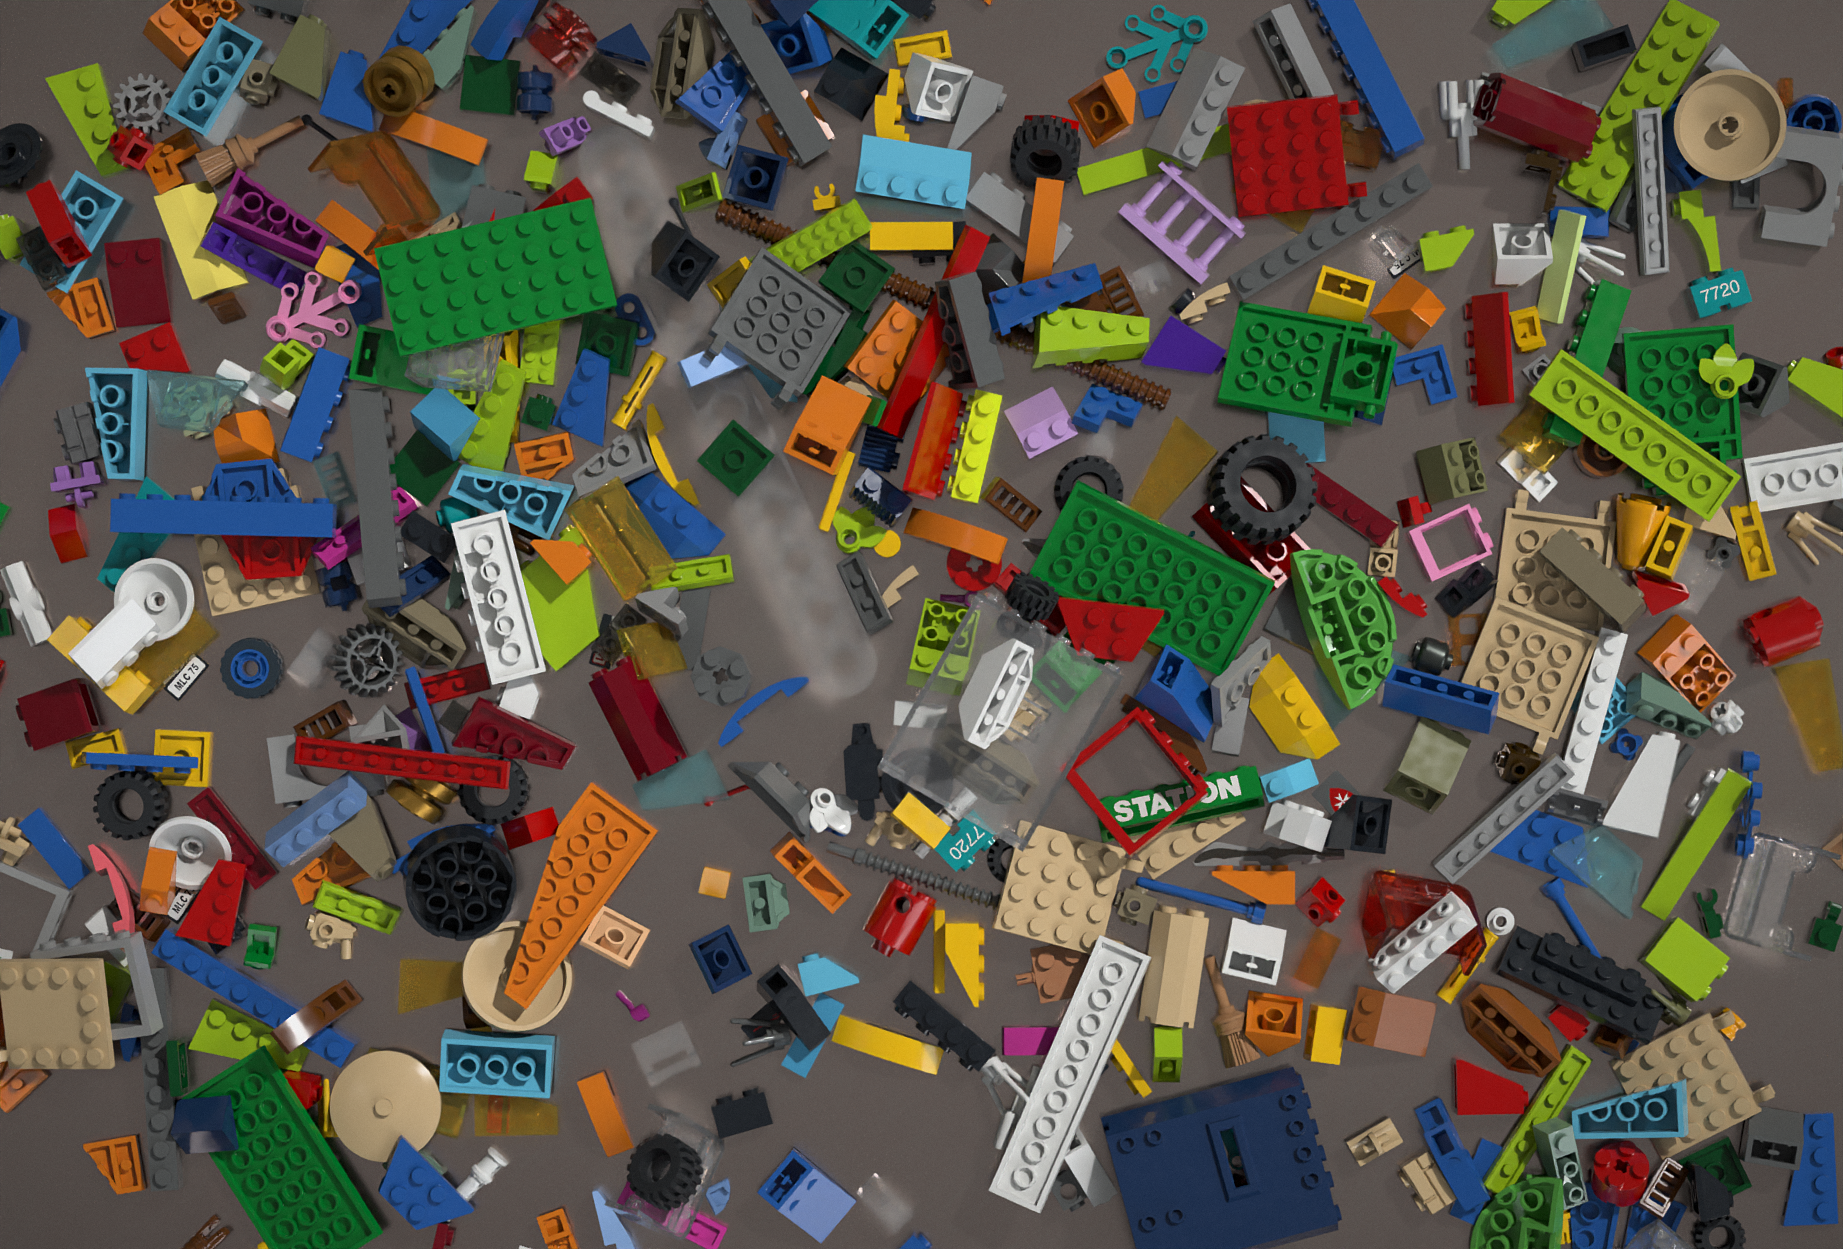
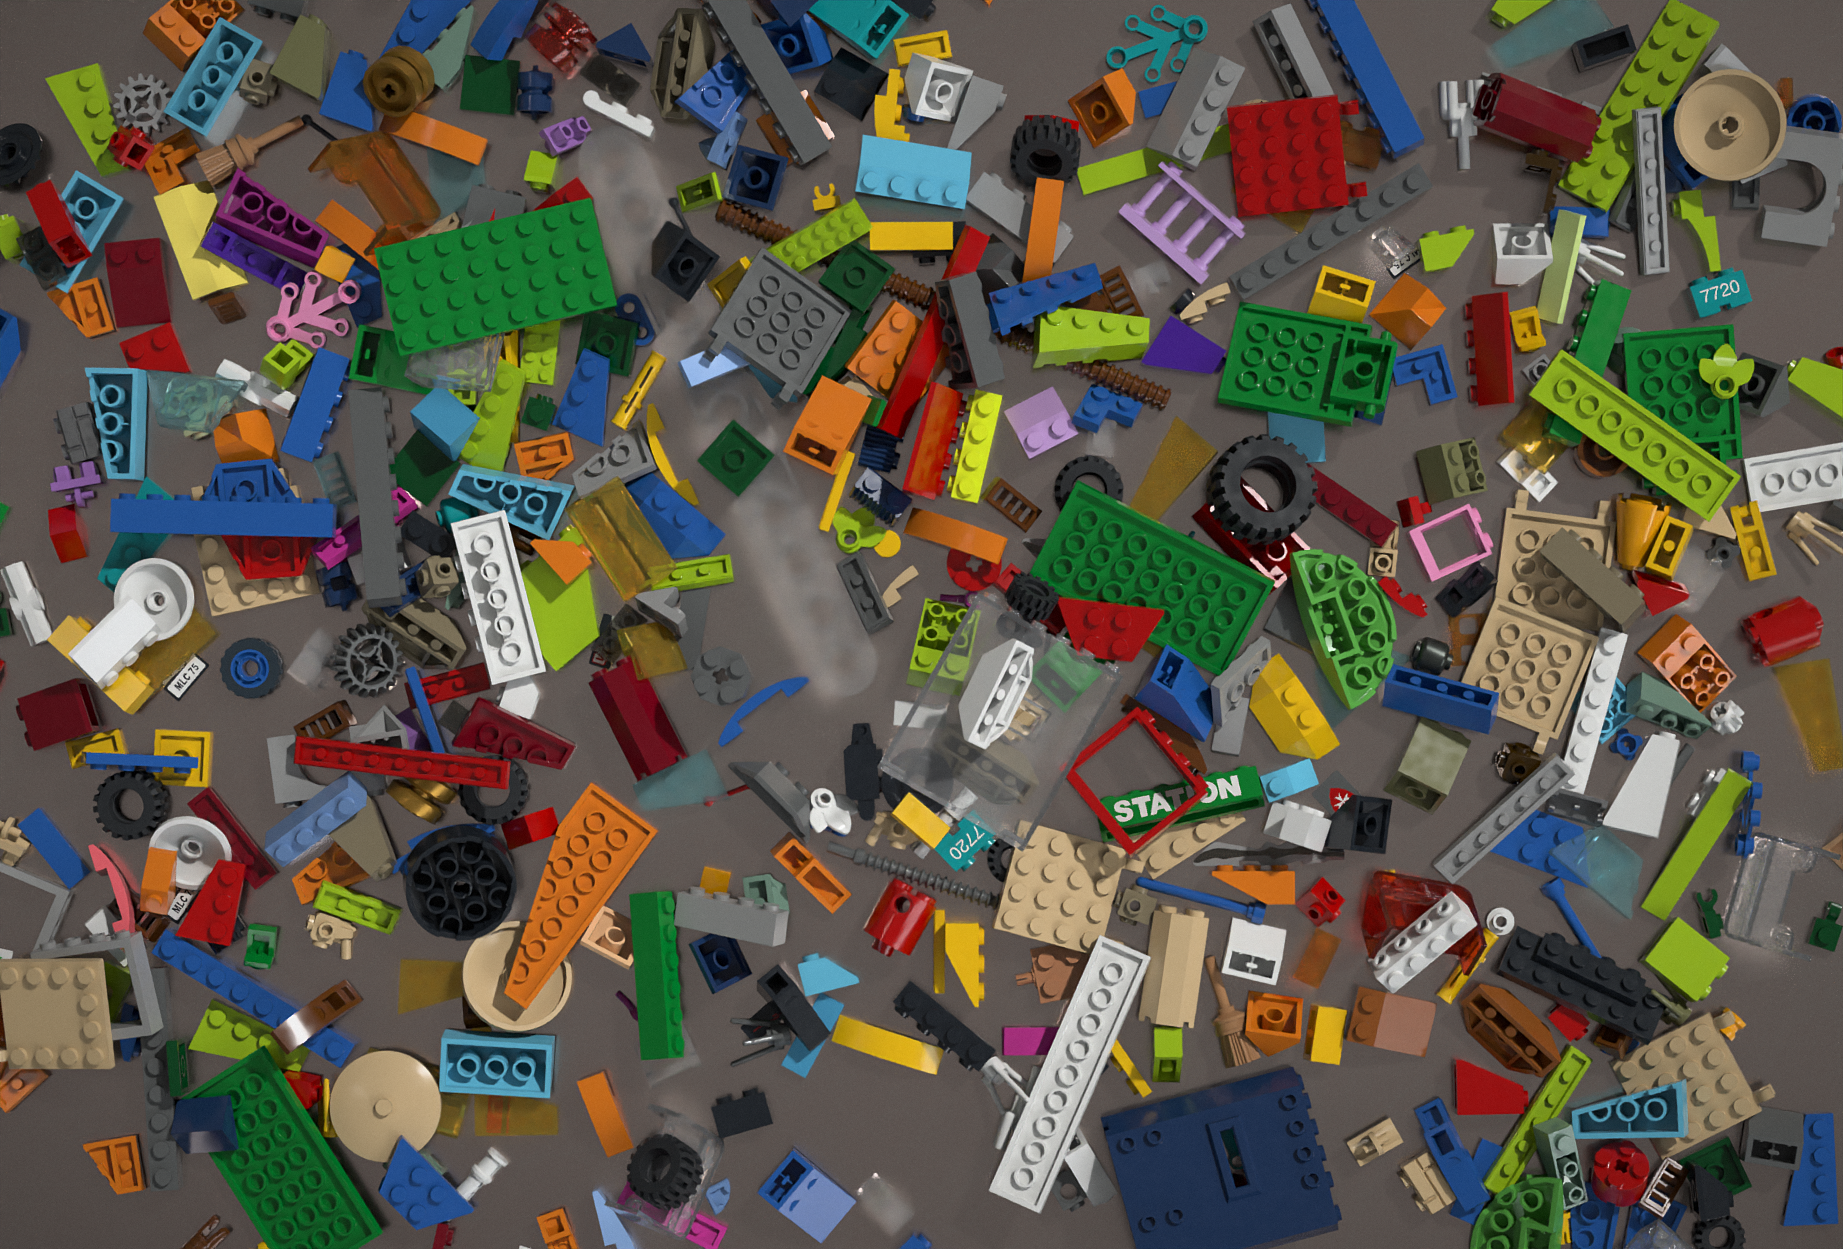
(436, 577): none -> dark tan brick
(656, 975): none -> green brick
(731, 917): none -> light grey brick

